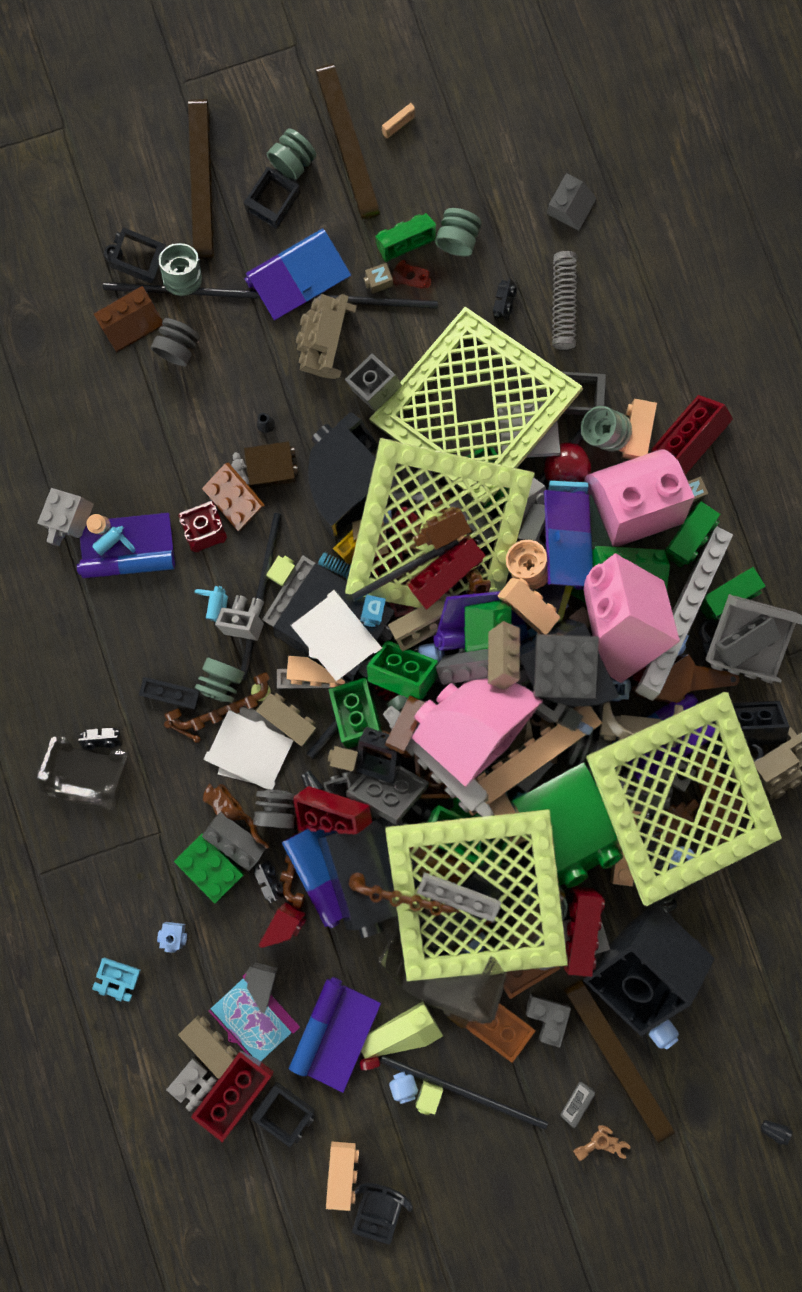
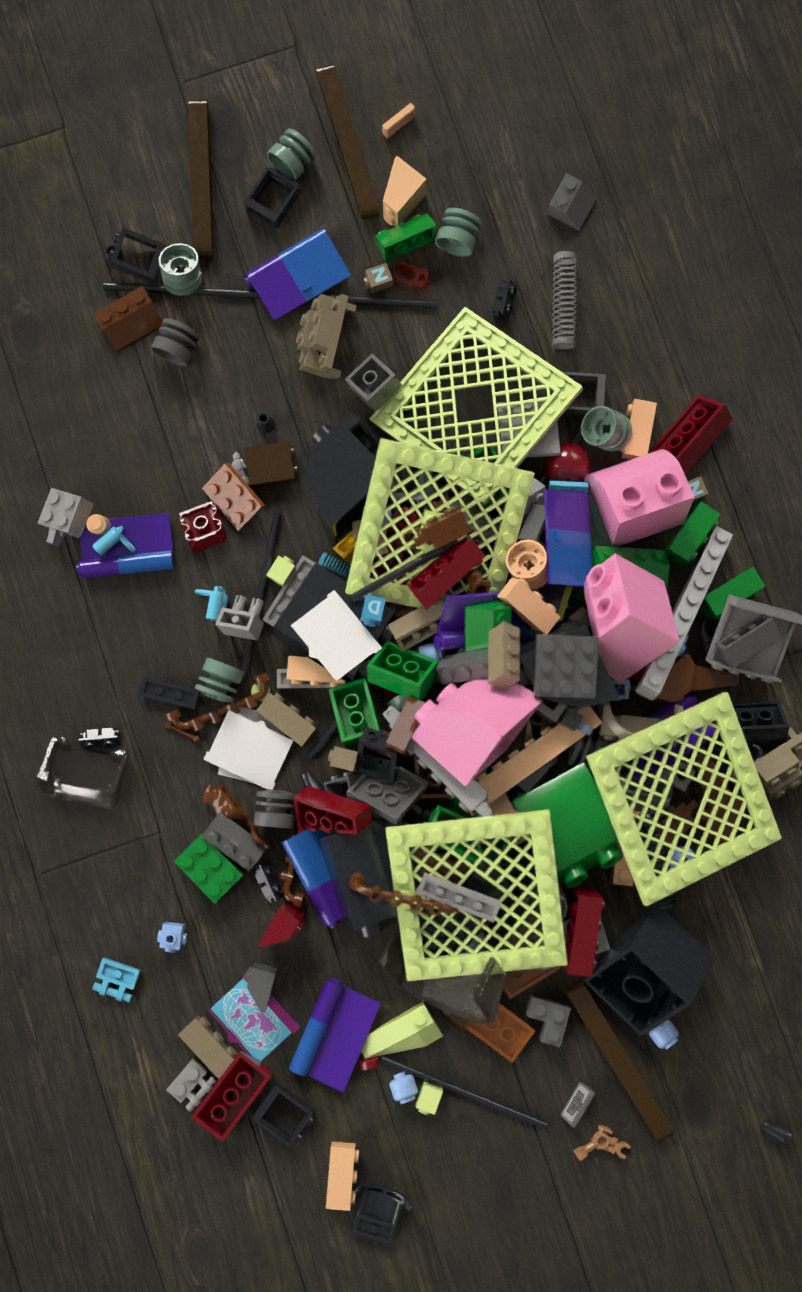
(403, 192): none -> light nougat slope

